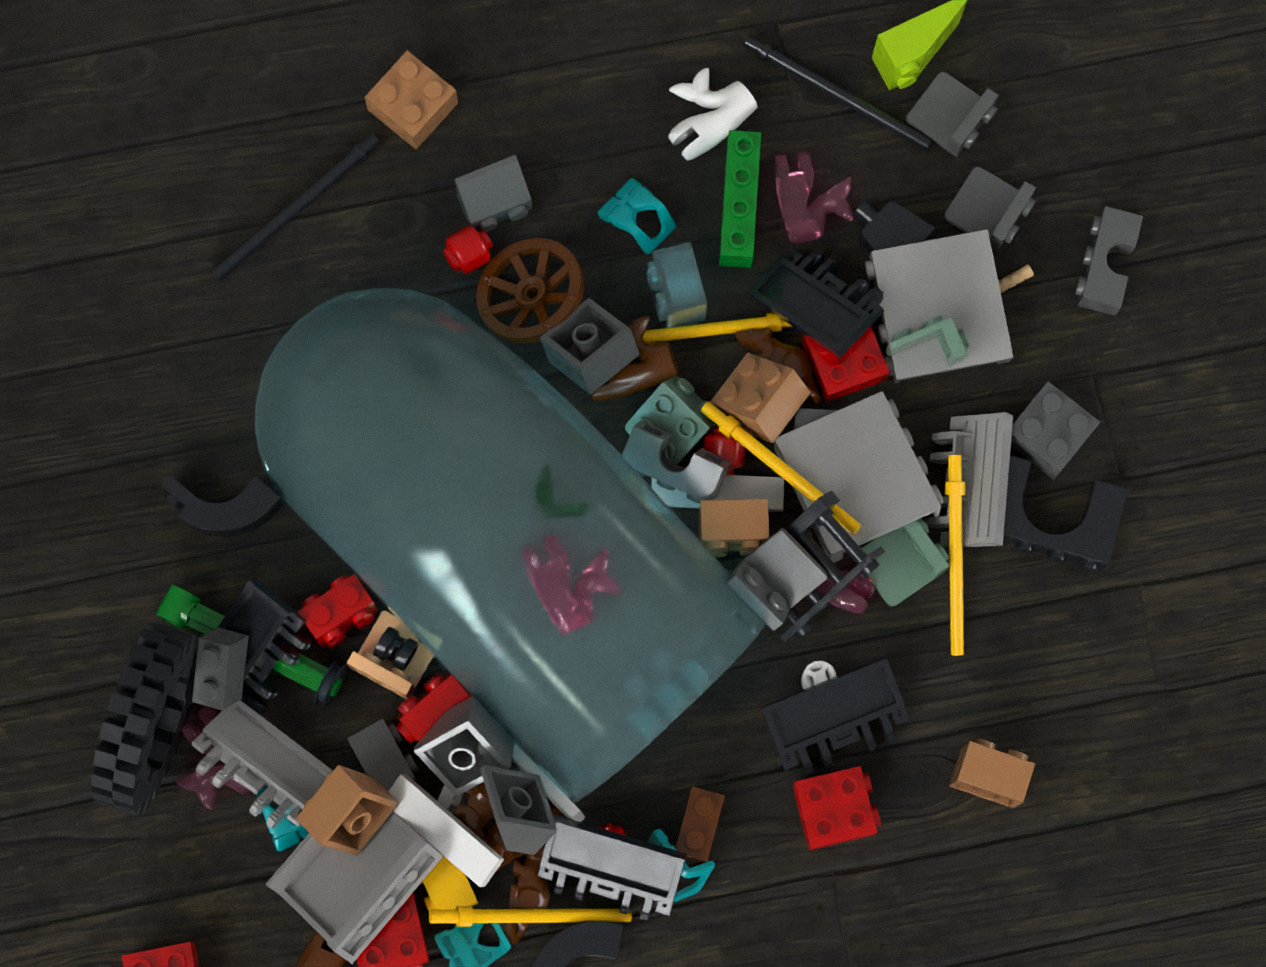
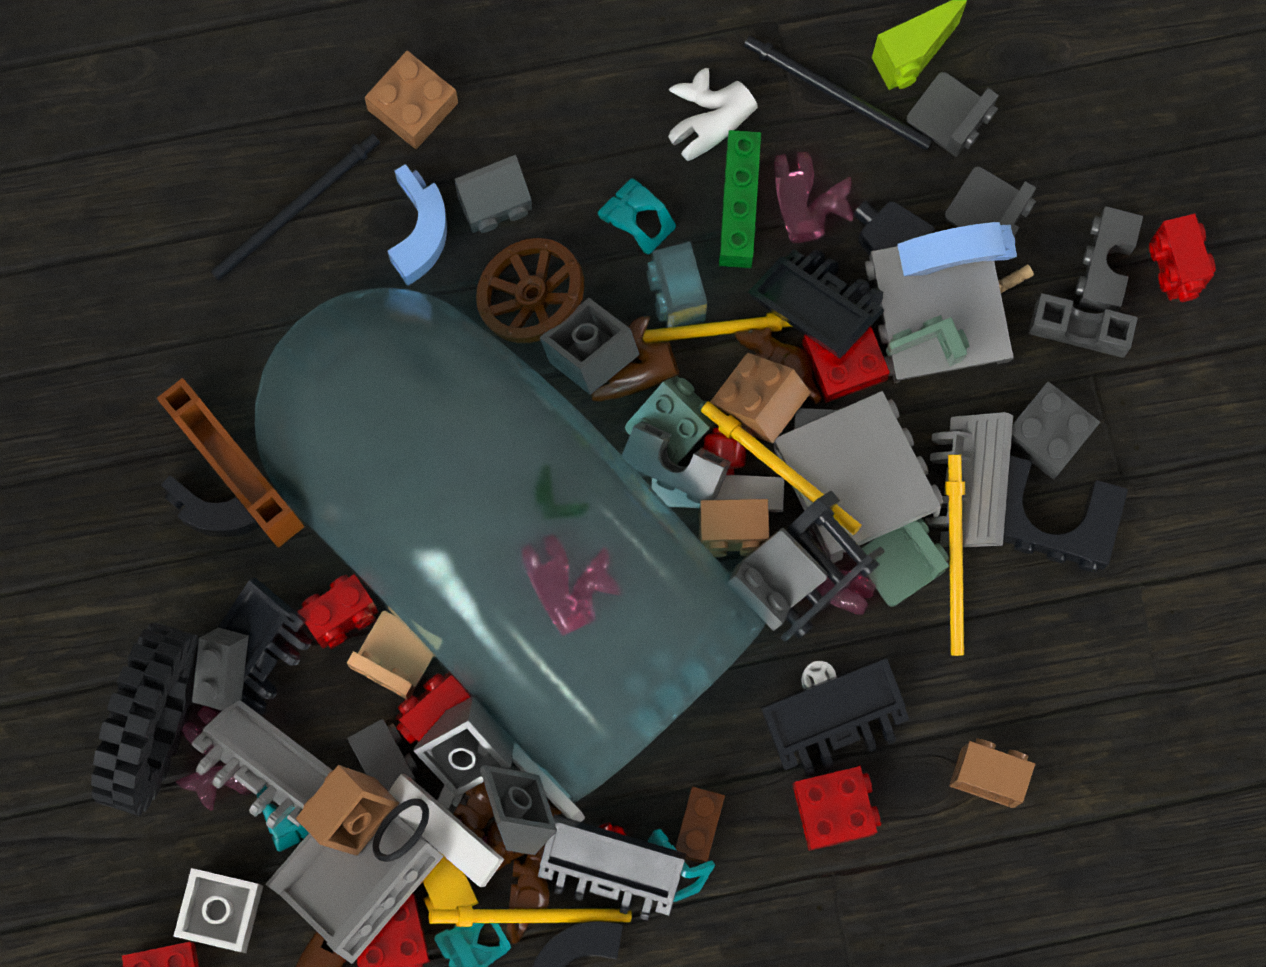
(187, 612): green piece -> none
(218, 910): none -> white brick
(230, 463): none -> dark orange arch
(395, 648): black wheel -> none
(412, 841): none -> black tyre
(425, 244): none -> light blue arch
(467, 249): red head -> none
(956, 247): none -> light blue arch
(1102, 332): none -> dark grey arch
(1182, 258): none -> red brick

